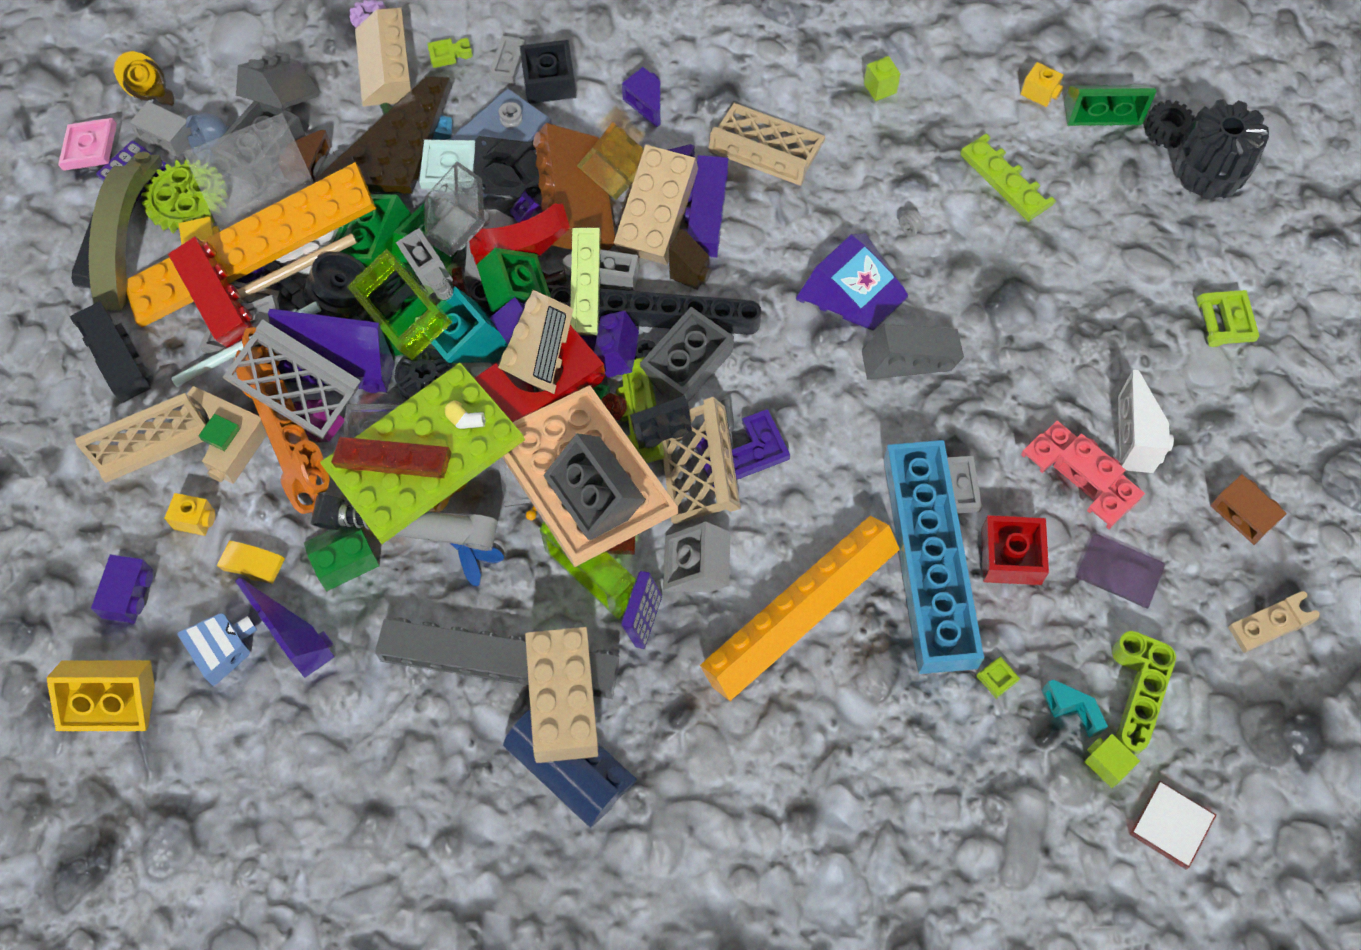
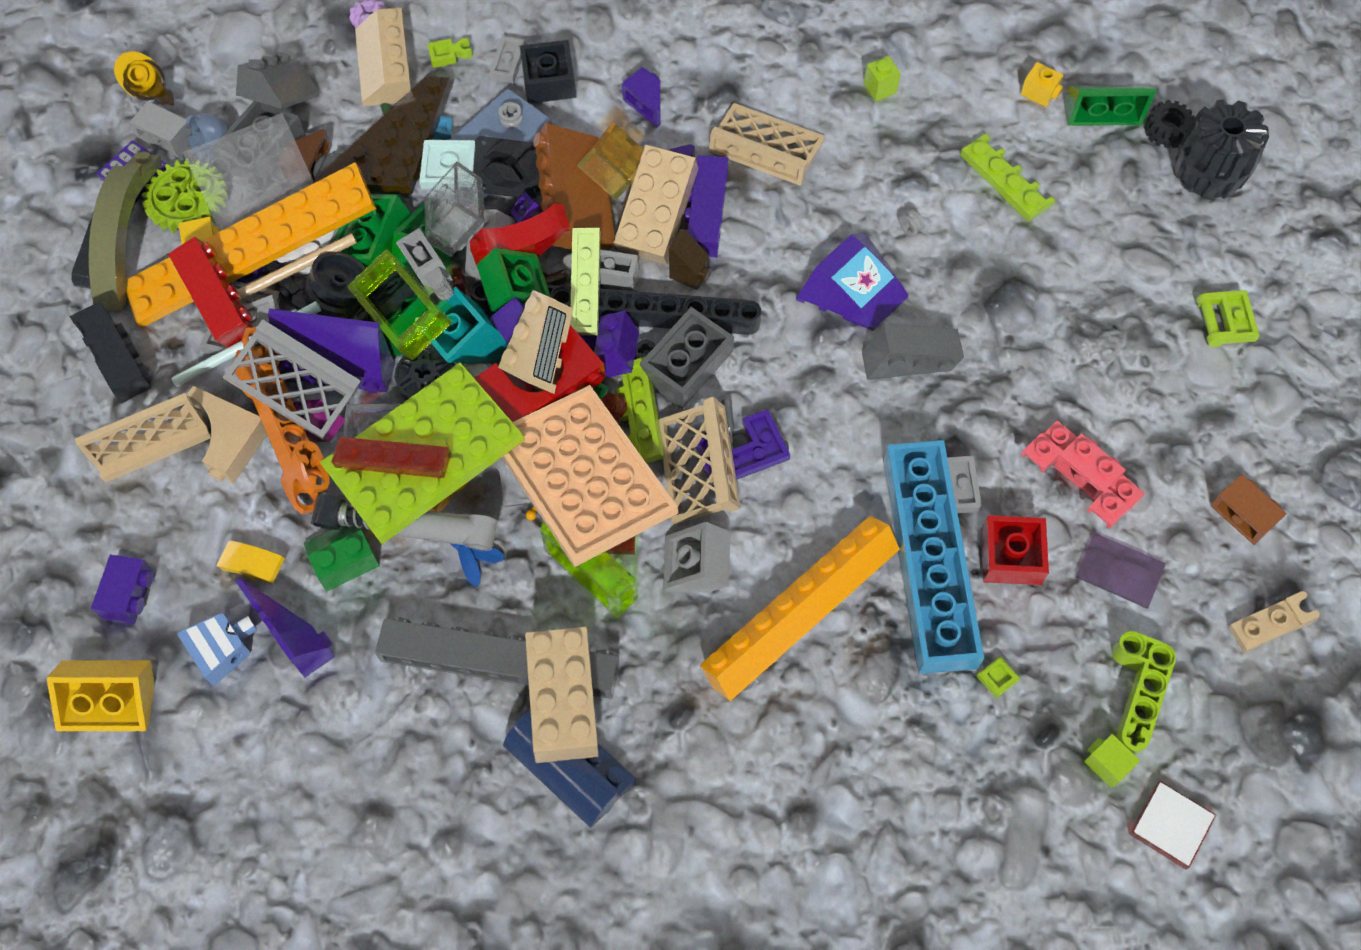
(87, 144): bright pink tile -> none
(190, 514): yellow brick -> none
(219, 432): green tile -> none
(461, 418): arm -> none
(593, 486): dark grey slope -> none
(642, 609): dark purple tile -> none
(661, 423): black plate -> none
(1065, 699): teal slope -> none
(1142, 427): white slope -> none

